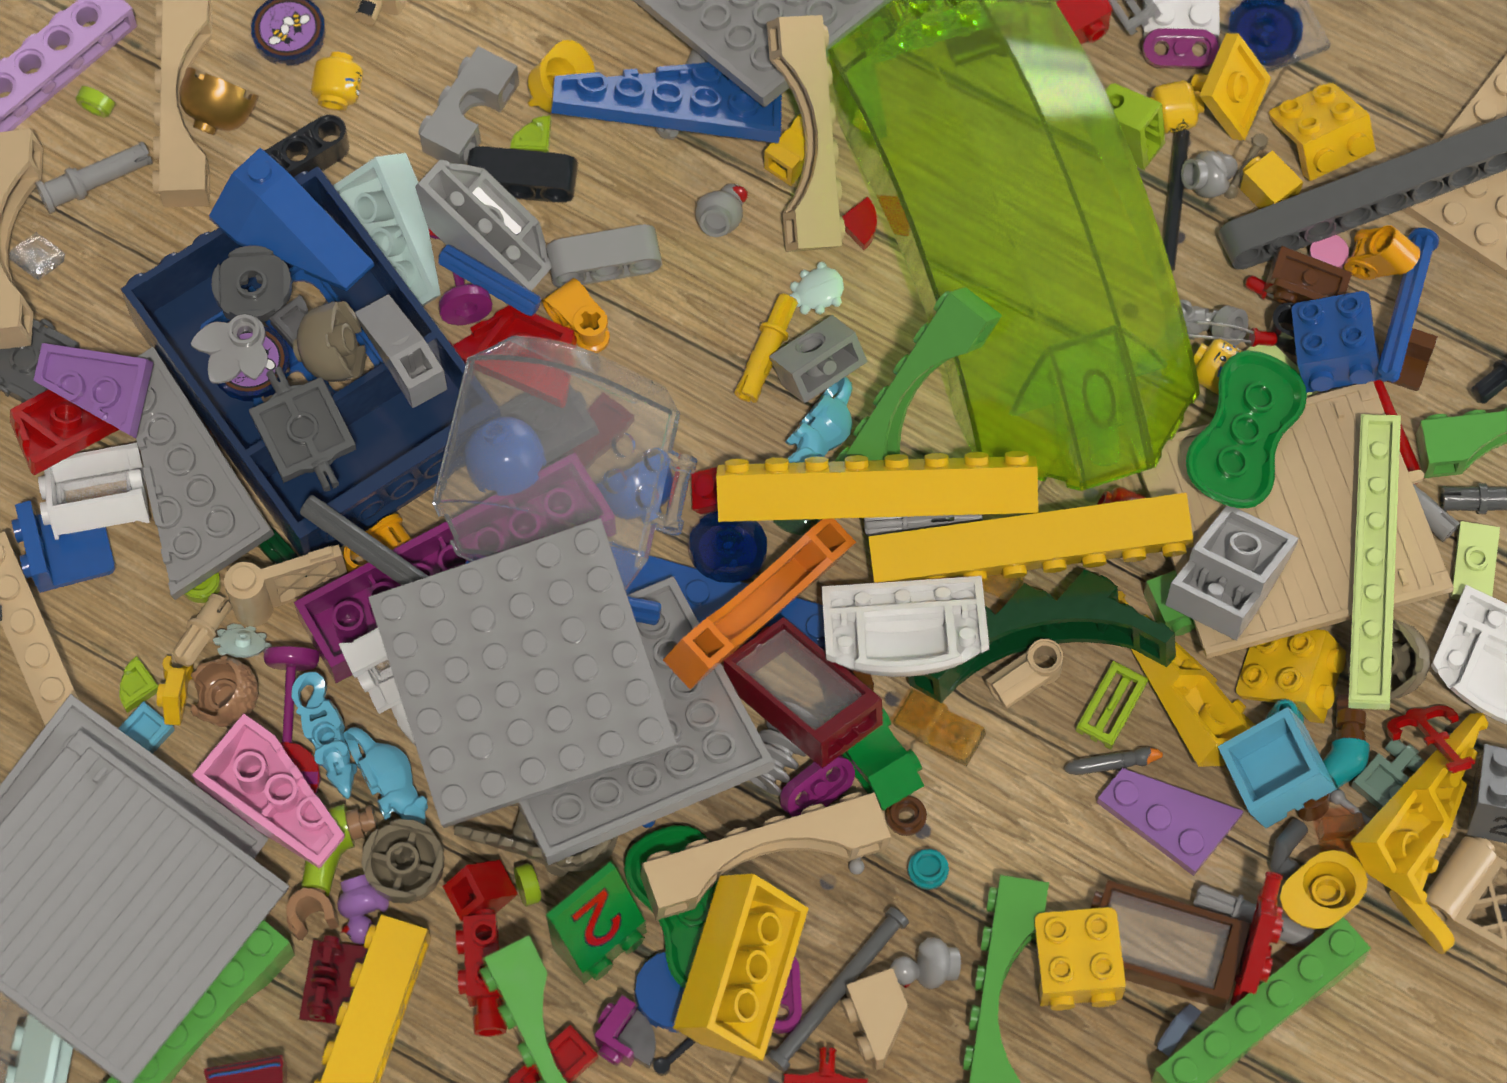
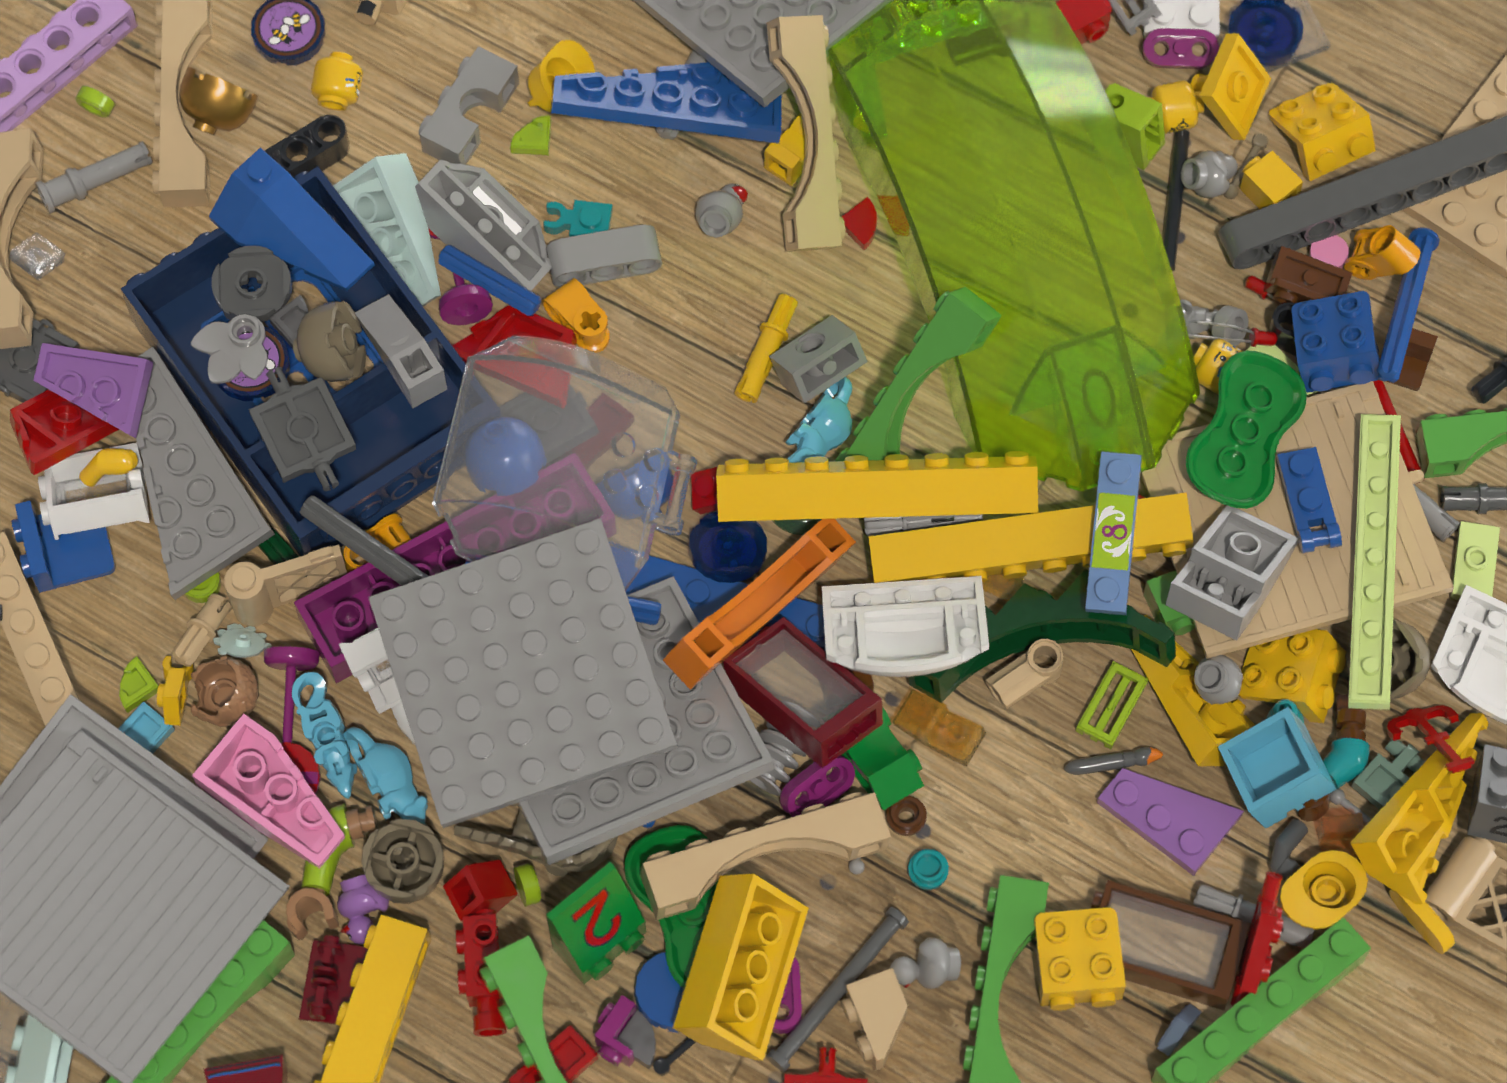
(108, 462): none -> yellow arm
(529, 173): black beam -> none
(583, 219): none -> teal plate
(818, 289): light aqua piece -> none
(1113, 533): none -> plate
(1218, 679): none -> light grey animal
(1308, 499): none -> blue plate

